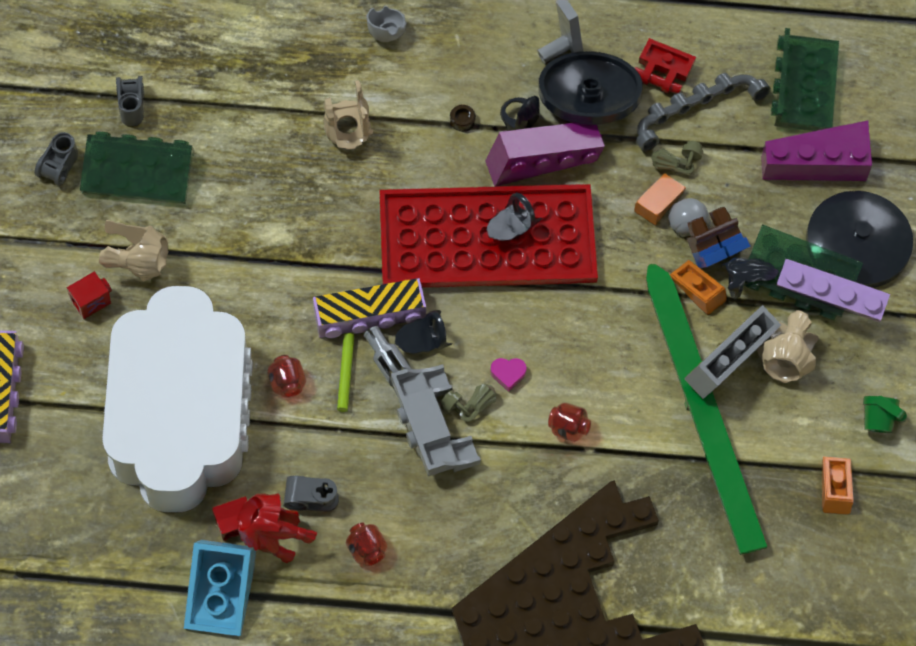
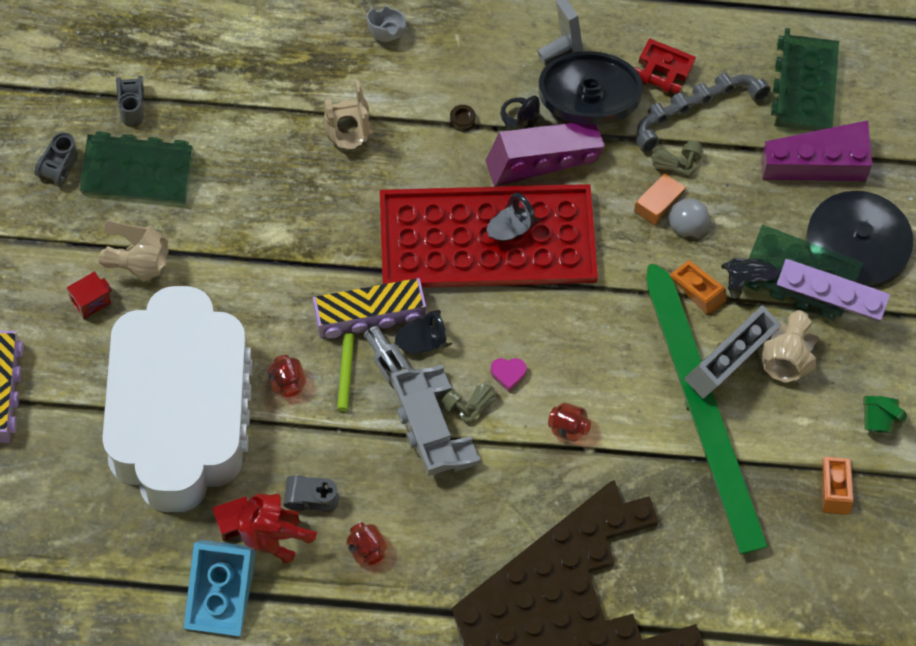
(716, 242): reddish brown hips -> none

